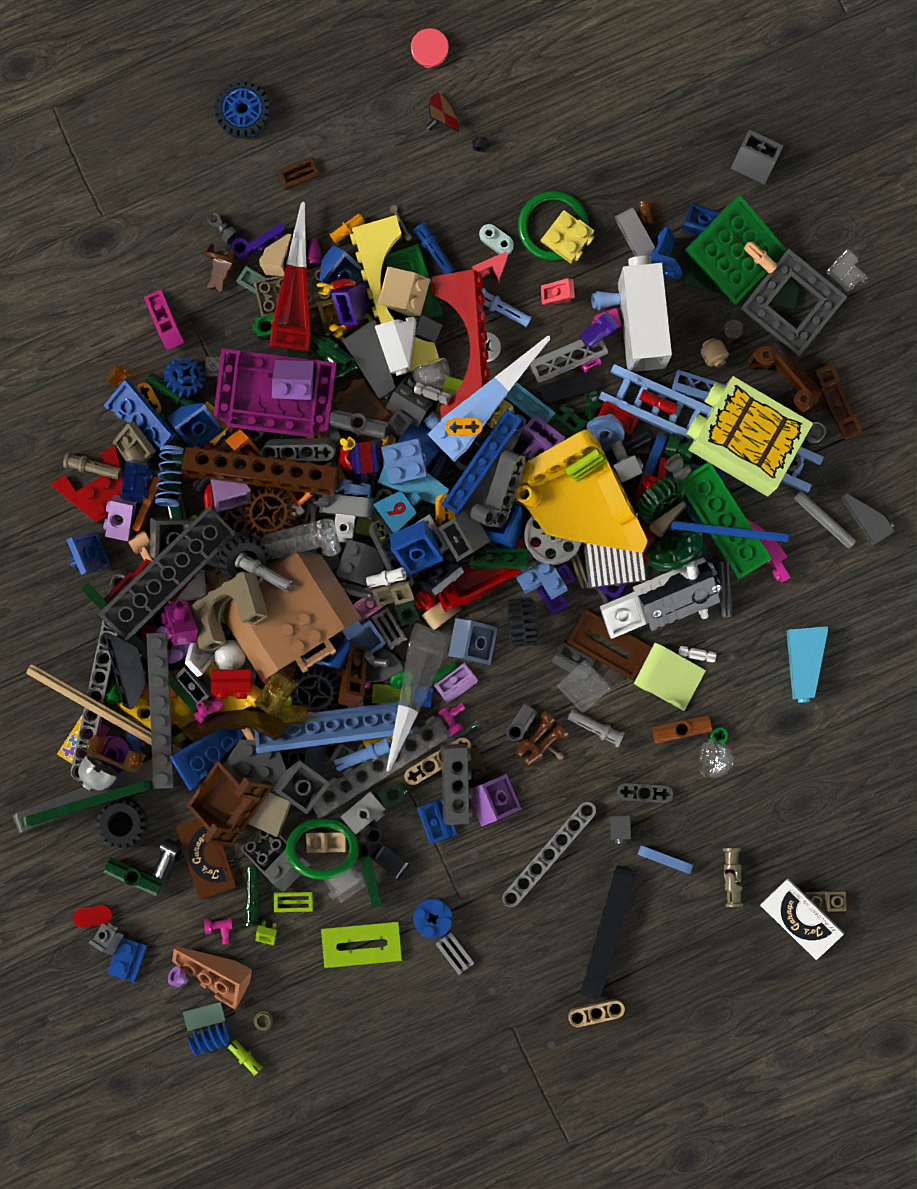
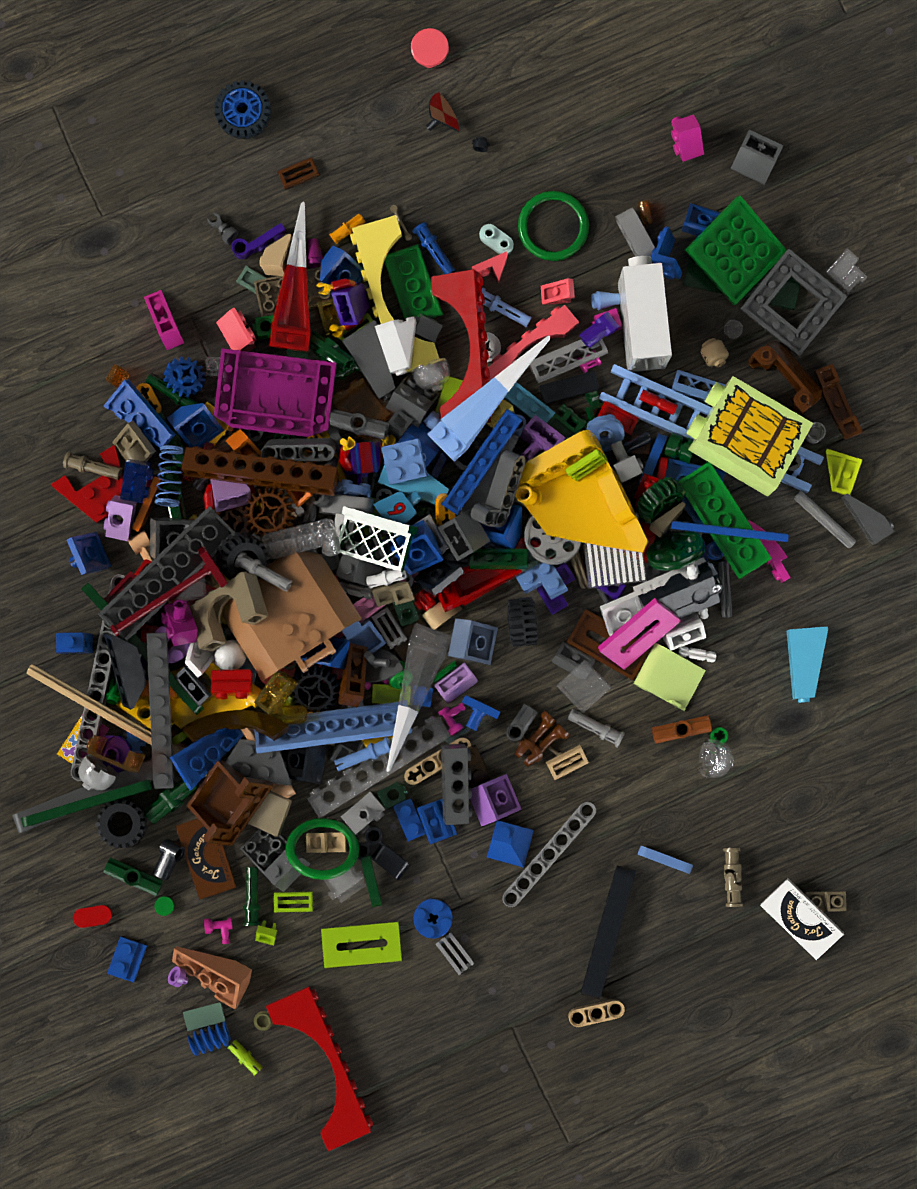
(74, 643): none -> blue torso
(107, 938): dark grey brick -> none
(164, 906): none -> green tile
(168, 801): none -> dark green piece
(210, 568): none -> dark red tile
(214, 704): dark pink piece -> none
(222, 265): reddish brown hair -> none
(235, 332): none -> coral slope
(293, 380): medium lavender slope -> none
(301, 786): dark grey slope -> none
(303, 1013): none -> red arch
(383, 524): none -> fence
(404, 291): tan slope -> none
(409, 819): none -> blue plate
(432, 393): light grey axle -> none
(463, 421): light orange beam -> none
(479, 710): none -> blue tile
(510, 843): none -> blue slope
(556, 326): none -> coral arch
(568, 237): light yellow plate -> none
(575, 750): none -> tan tile
(620, 828): dark grey brick -> none
(639, 786): dark grey beam -> none
(652, 611): none -> dark pink piece
(677, 467): dark grey wheel -> none
(686, 632): none -> white brick
(687, 137): none -> dark pink brick
(713, 551): none -> blue plate
(760, 257): light nougat axle -> none
(842, 471): none -> neon yellow wing

